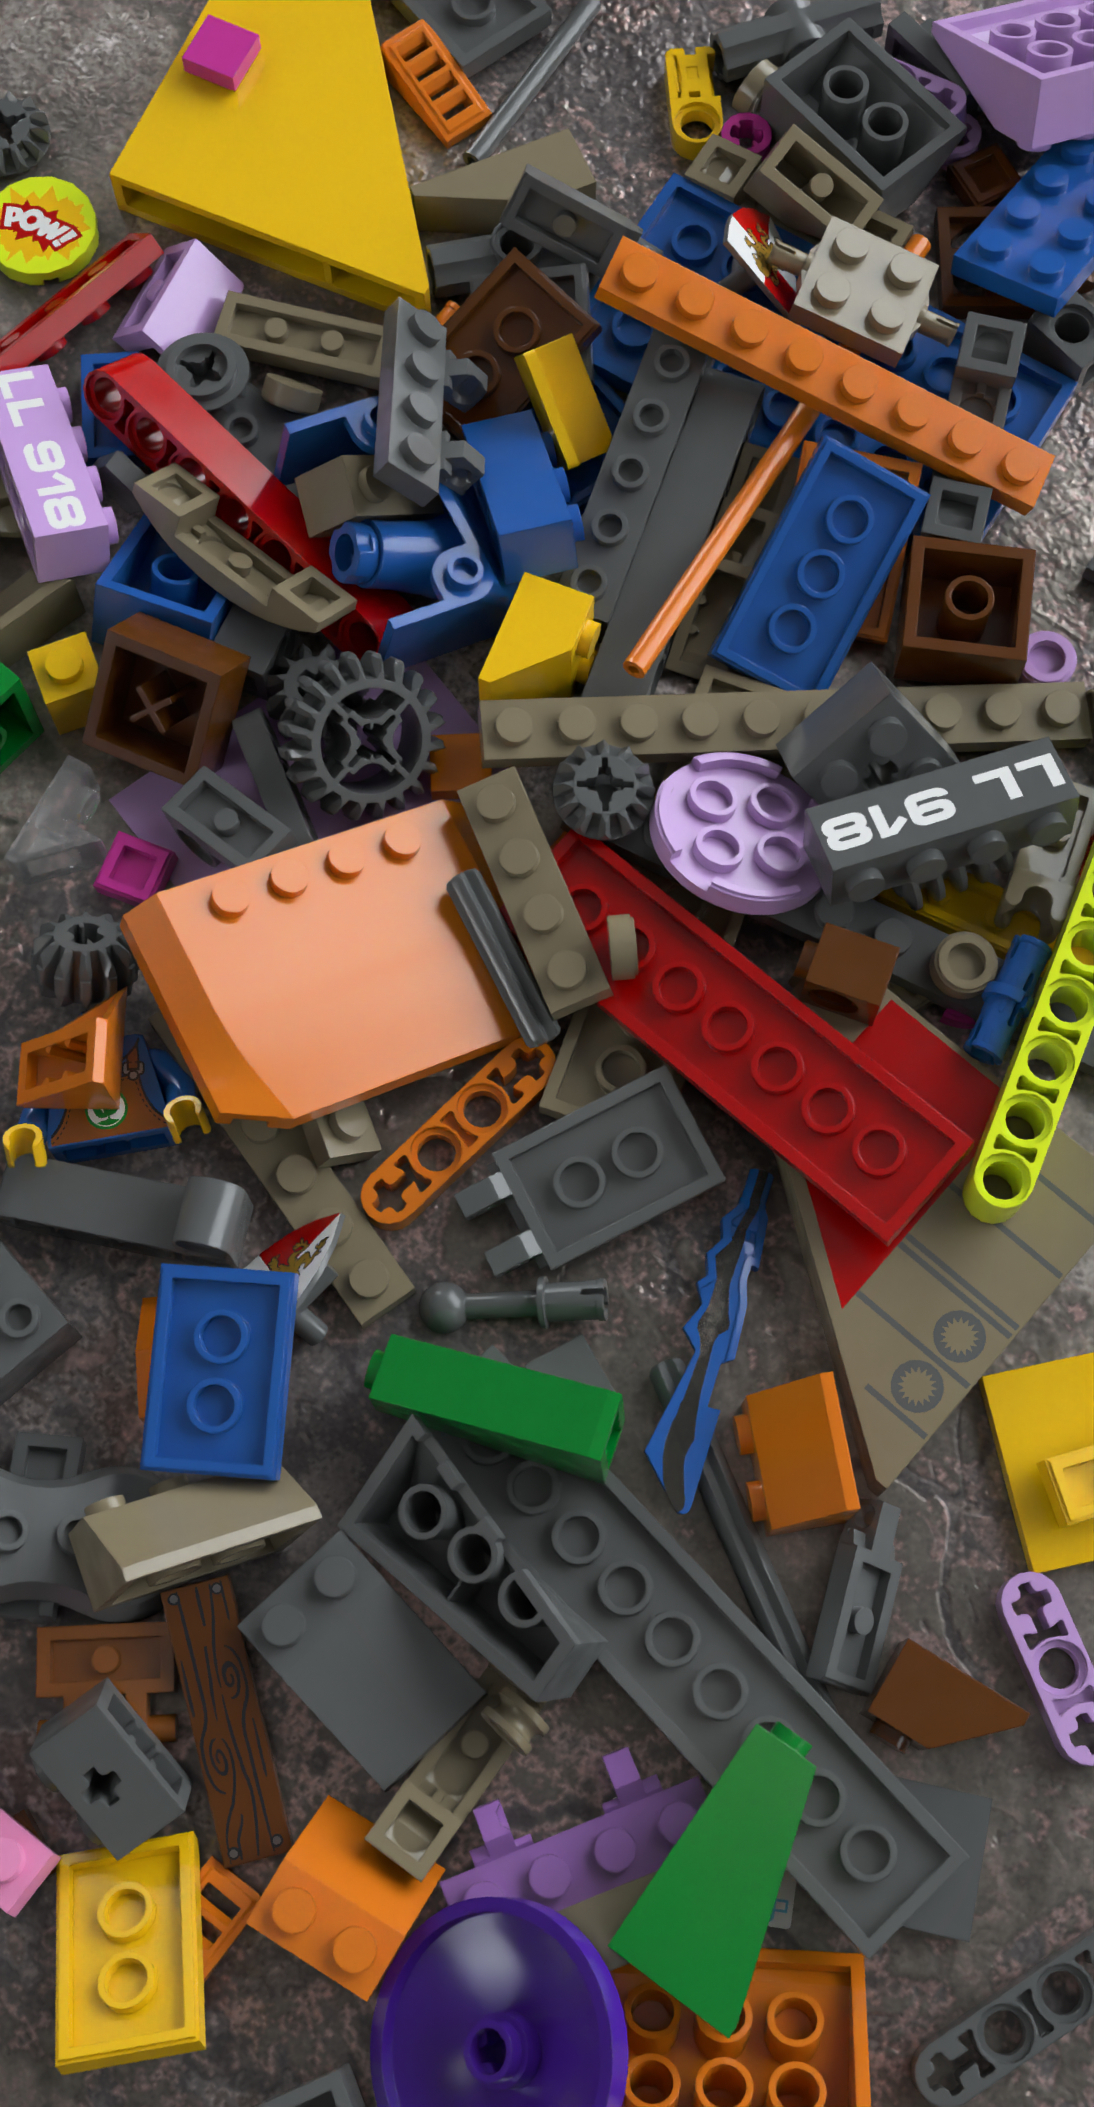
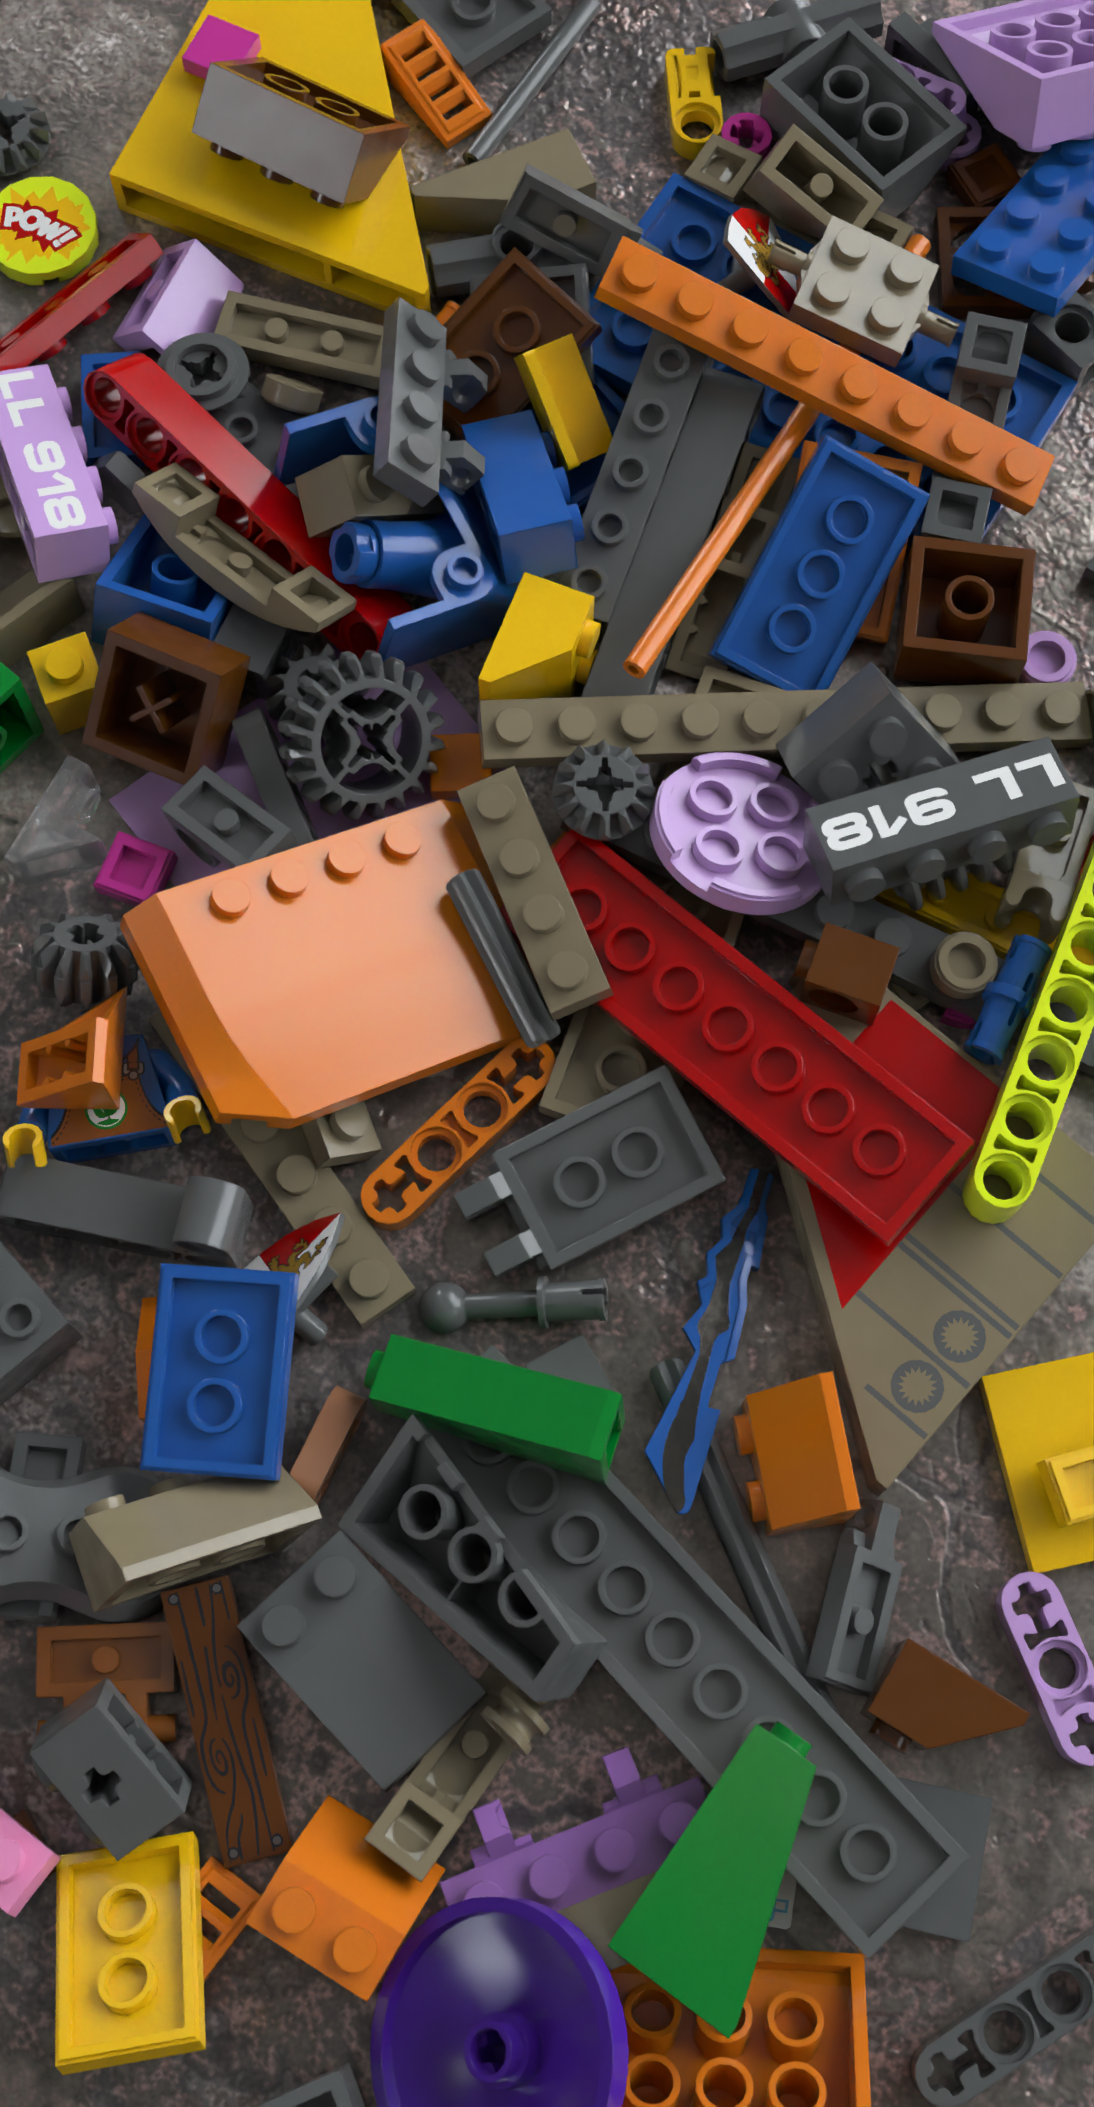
(296, 129): none -> slope
(328, 1442): none -> nougat beam
(622, 947): dark tan tile -> none
(750, 92): dark tan tile -> none

